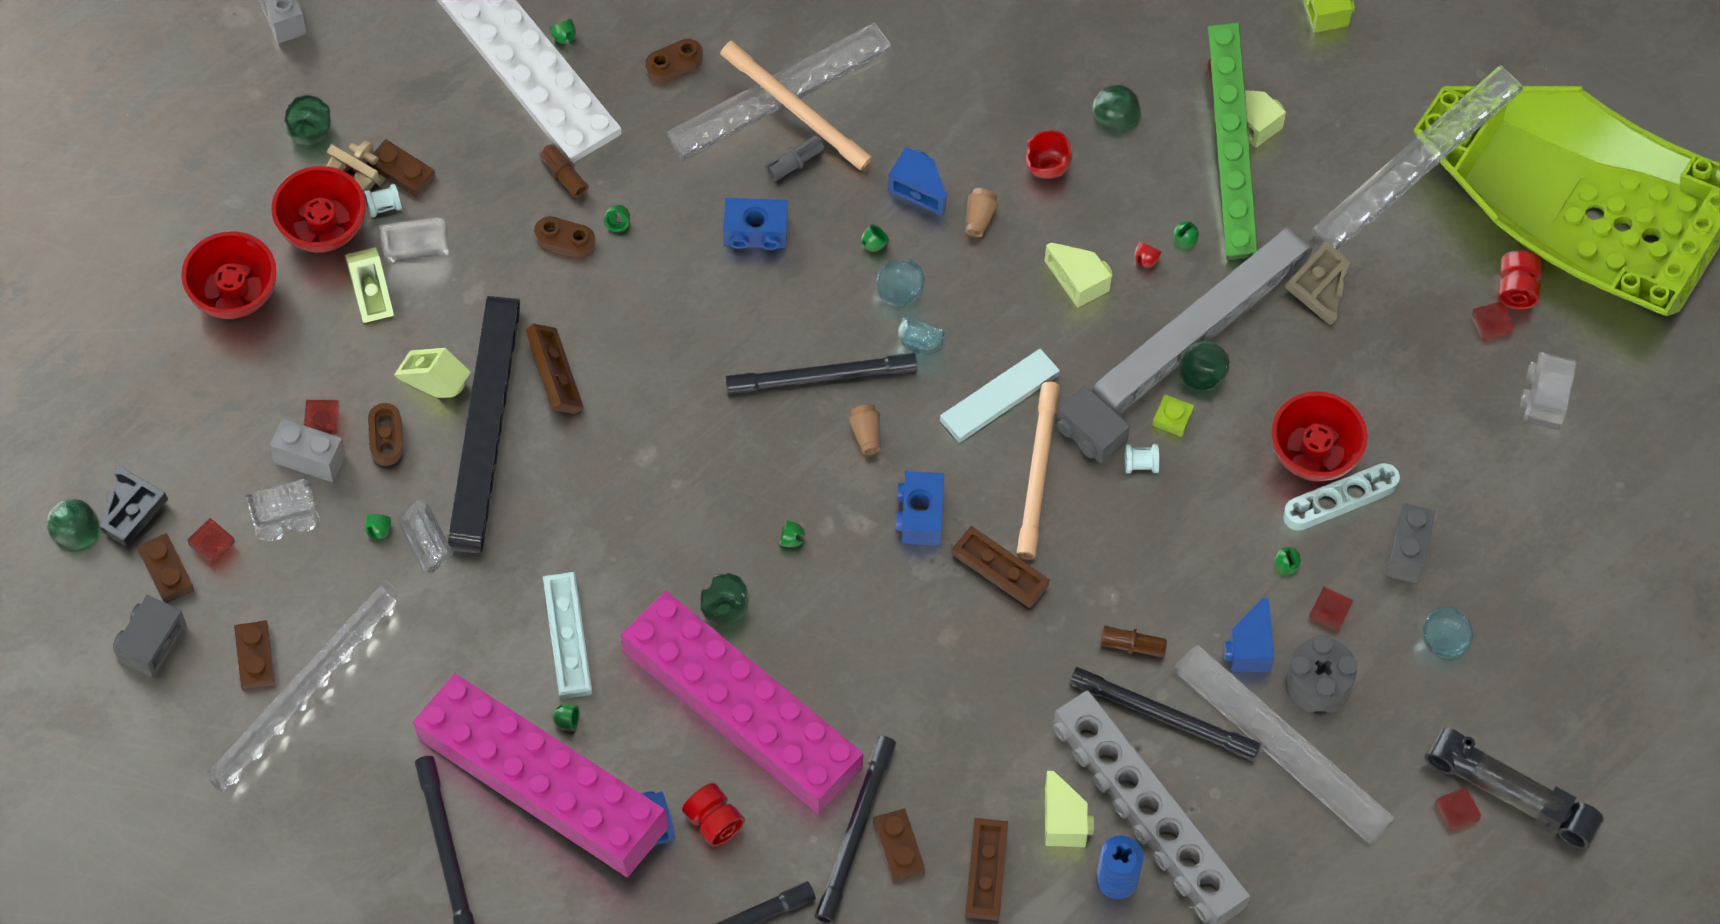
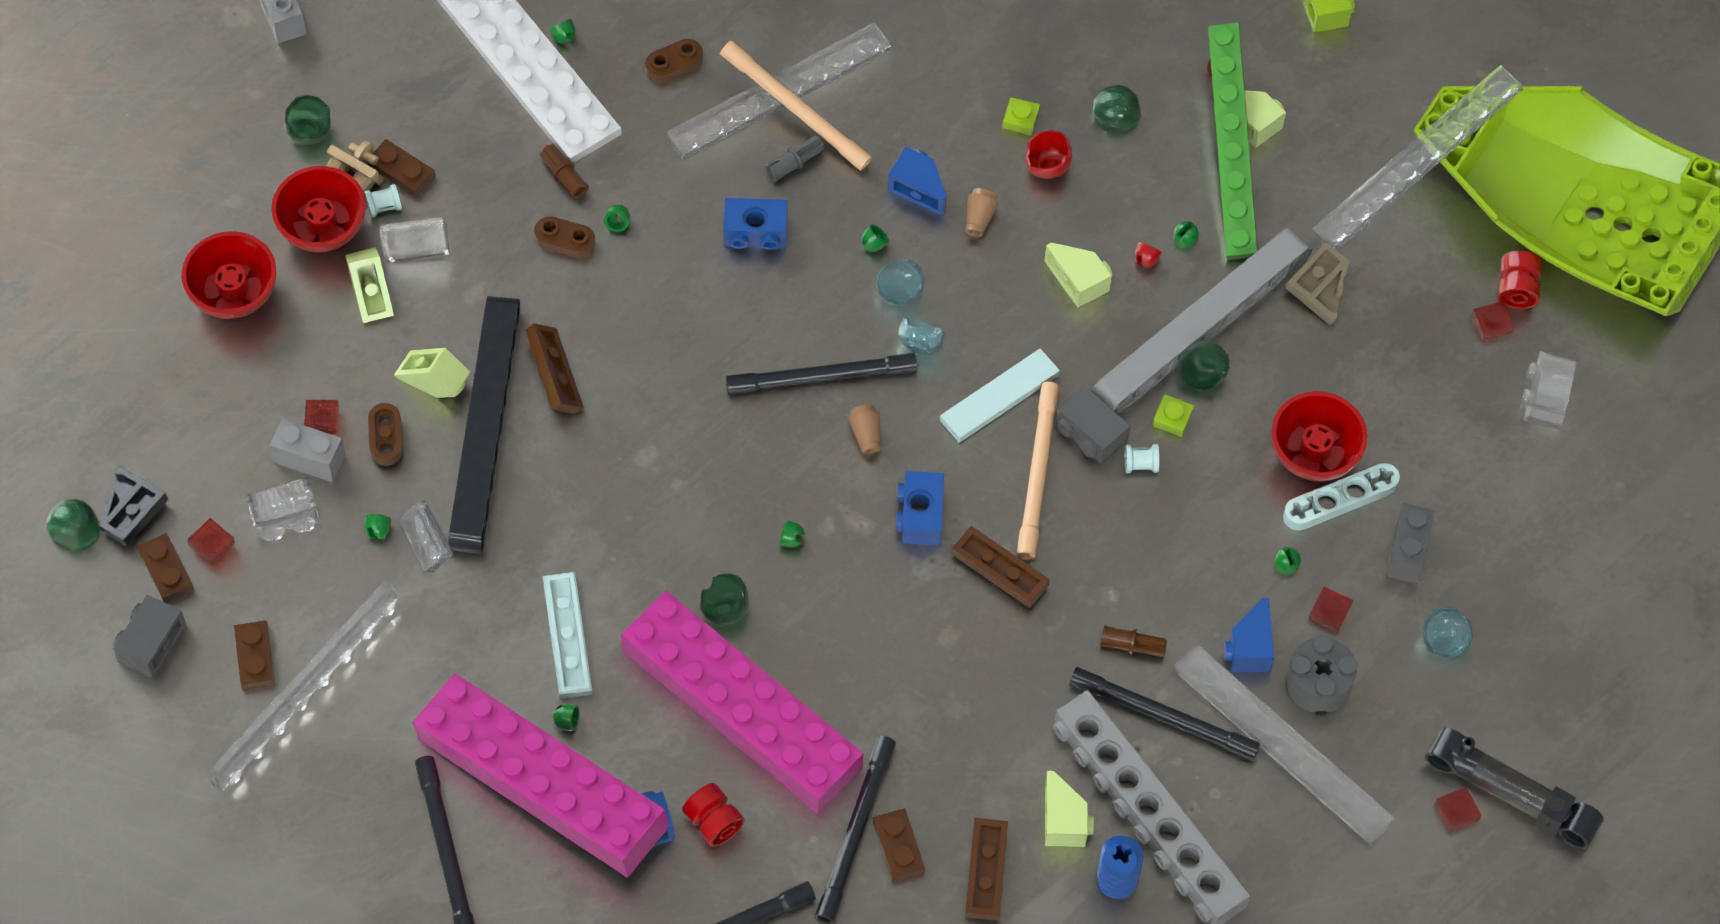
(1021, 116): none -> lime plate

